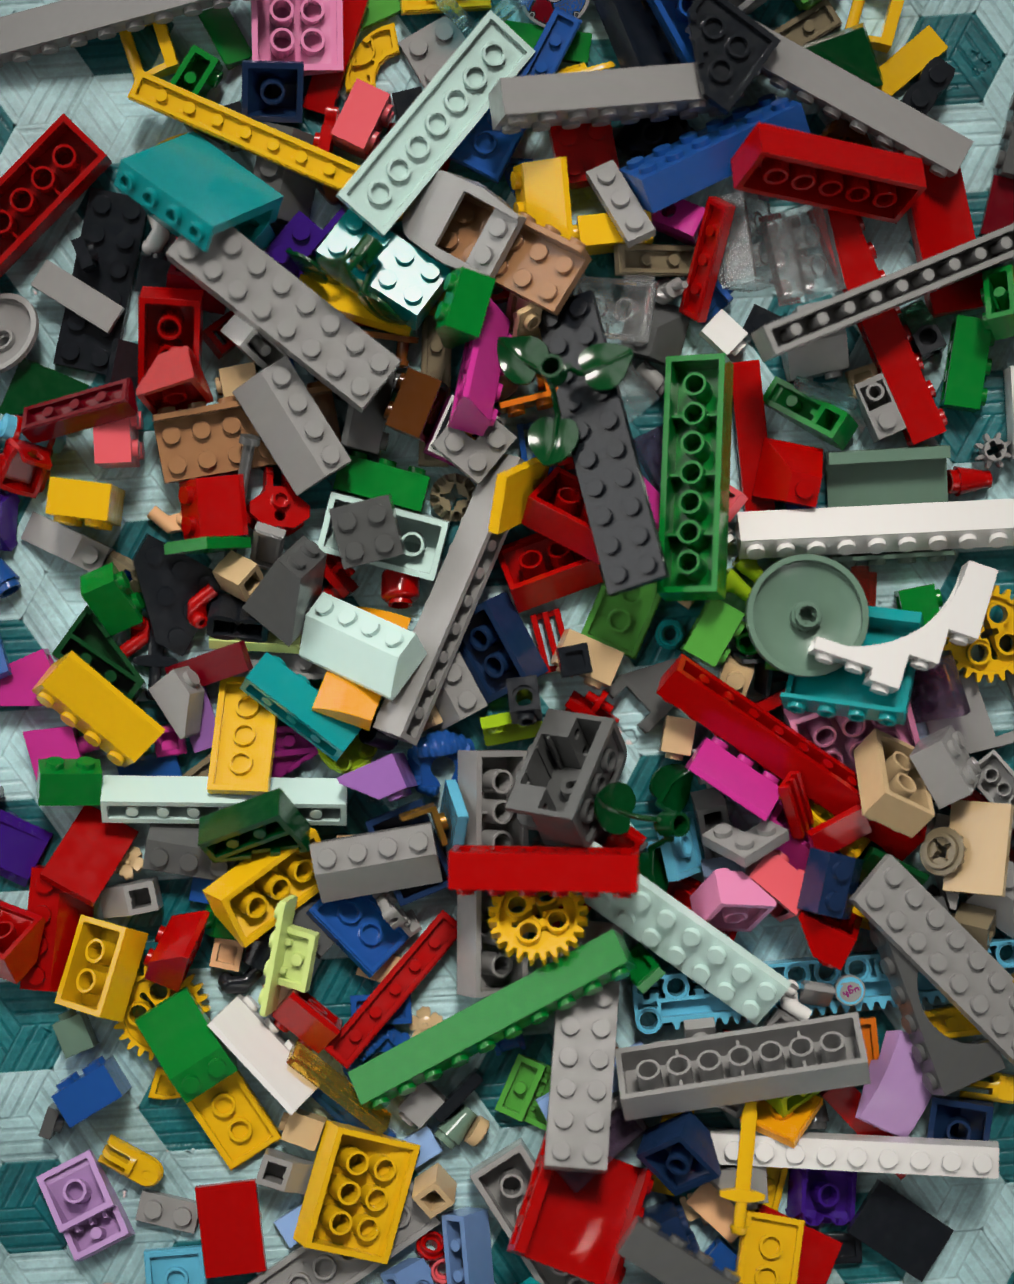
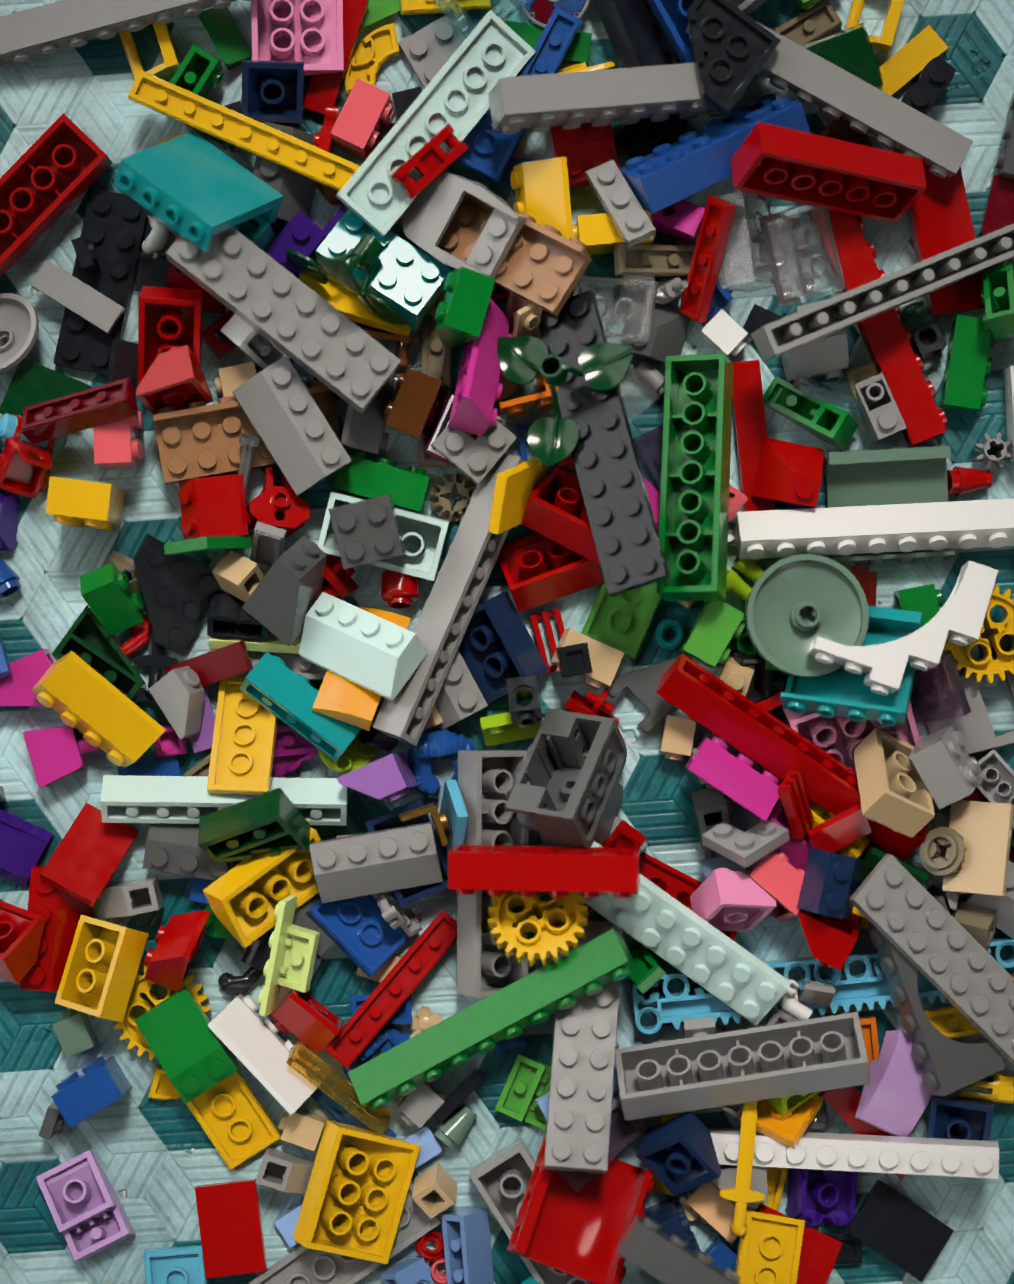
(65, 543): light grey slope -> none
(69, 781): green brick -> none
(130, 862): tan plant -> none
(131, 1162): yellow arm -> none
(167, 1211): light grey plate -> none
(168, 523): light nougat arm -> none
(198, 606): red arm -> none
(226, 954): light nougat plate -> none
(429, 161): none -> red plate
(477, 1131): tan tile -> none
(672, 789): dark green plant -> none
(684, 854): medium azure tile -> none
(849, 990): light grey tile -> none

